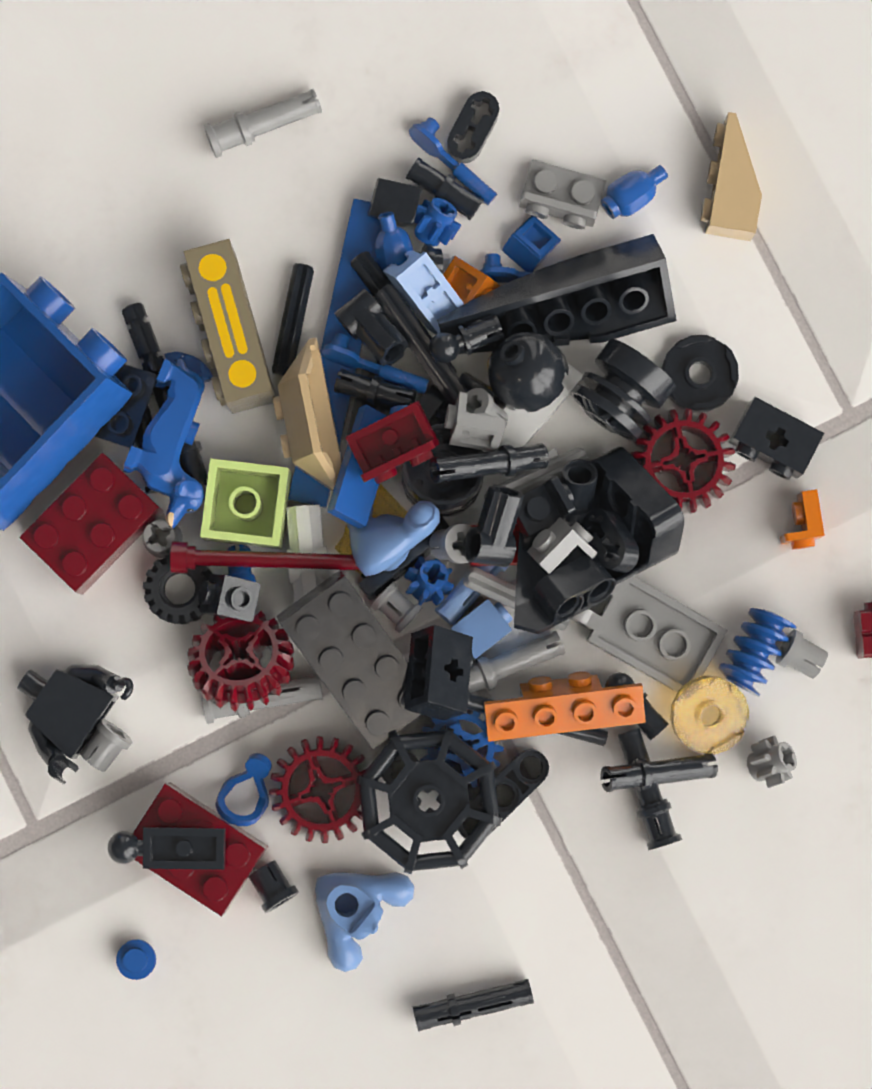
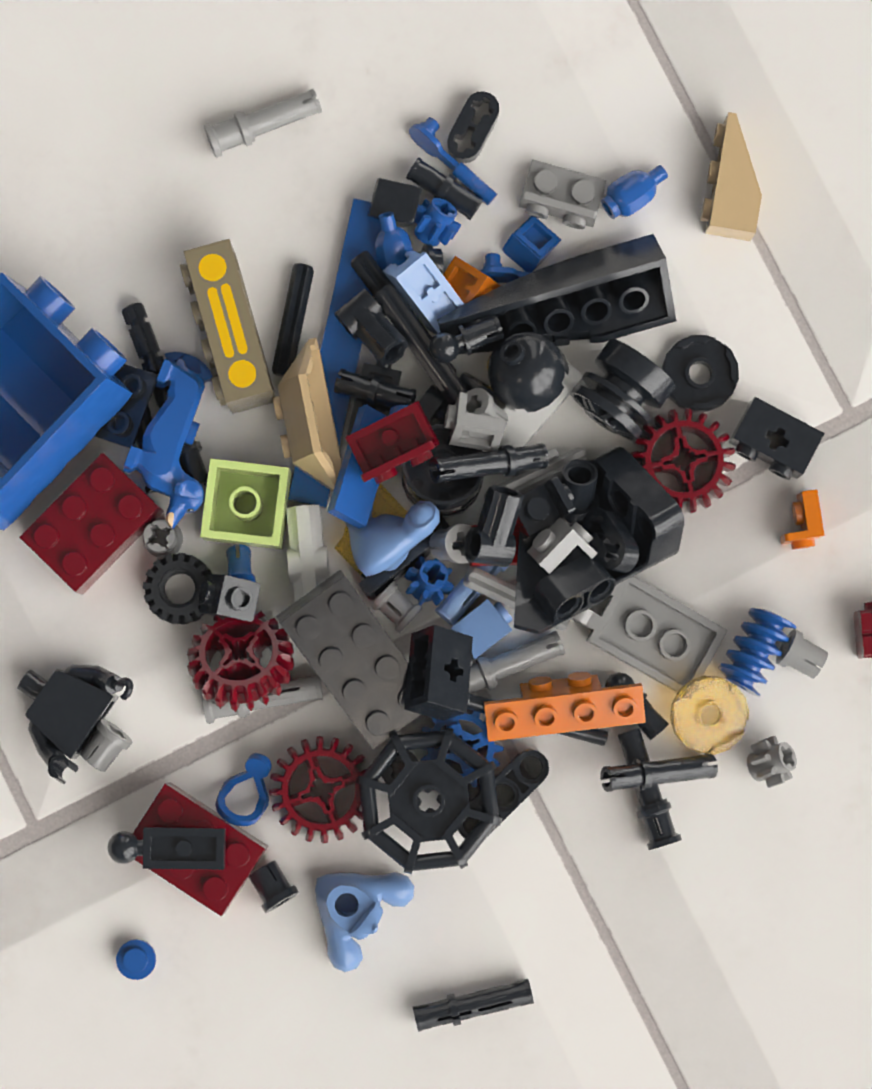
(187, 557): dark red piece -> none
(338, 352): blue piece -> none

